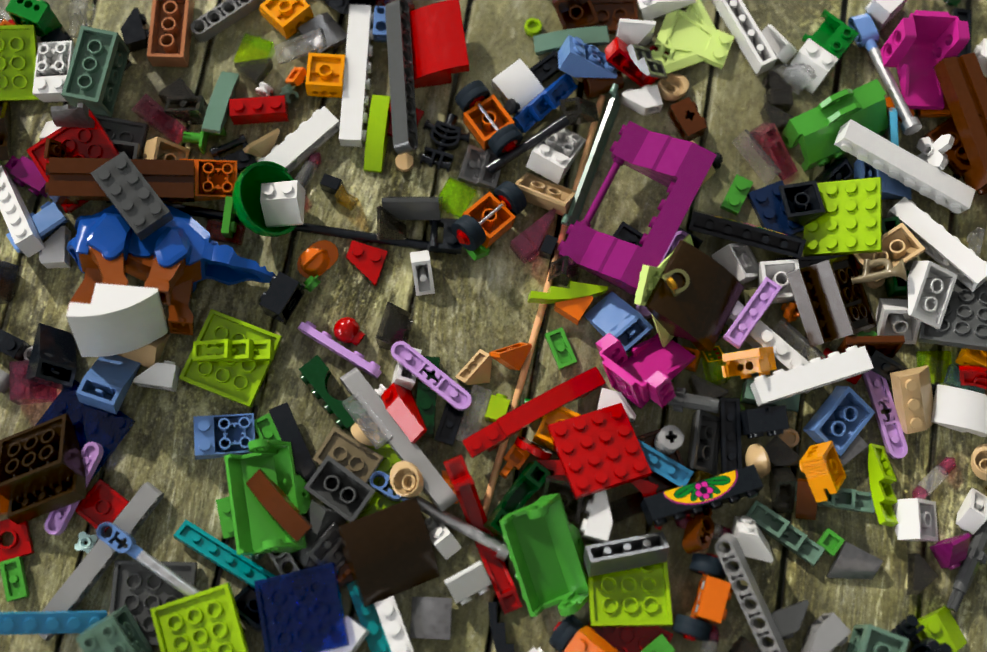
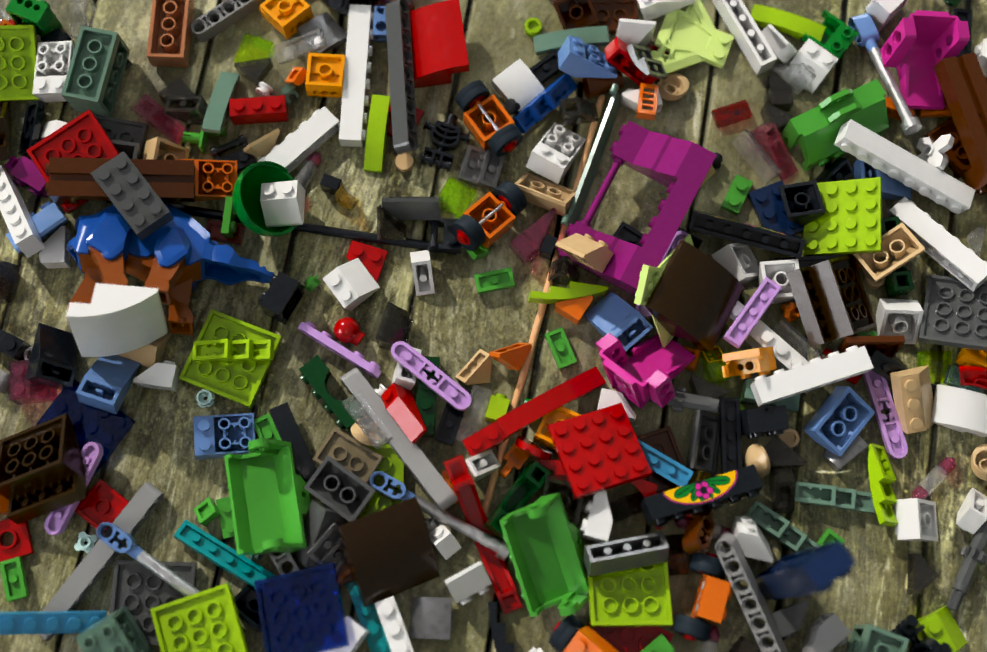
(31, 126): none -> black plate
(54, 149): reddish brown slope -> none
(72, 116): flat silver slope -> none
(134, 31): black slope -> none
(200, 398): none -> light aqua plate
(206, 511): none -> bright green plate
(278, 505): reddish brown slope -> none
(317, 258): orange piece -> none
(351, 283): none -> white slope
(406, 479): tan hat -> none
(482, 465): none -> white slope
(494, 280): none -> bright green plate
(501, 161): black piece -> none
(586, 251): none -> tan slope
(644, 113): none -> orange slope
(671, 283): olive piece -> none
(672, 434): light grey piece -> none
(677, 557): none -> clear smoke slope
(680, 115): reddish brown brick -> none
(731, 113): none -> clear red tile
(786, 22): none -> lime slope
(805, 501): reddish brown slope -> none
(806, 571): none -> dark blue brick
(823, 470): light orange piece -> none
(854, 564): flat silver slope -> none
(889, 271): dark tan piece -> none
(893, 126): medium azure tile -> none
(929, 292): white slope -> none
(951, 551): magenta slope -> none

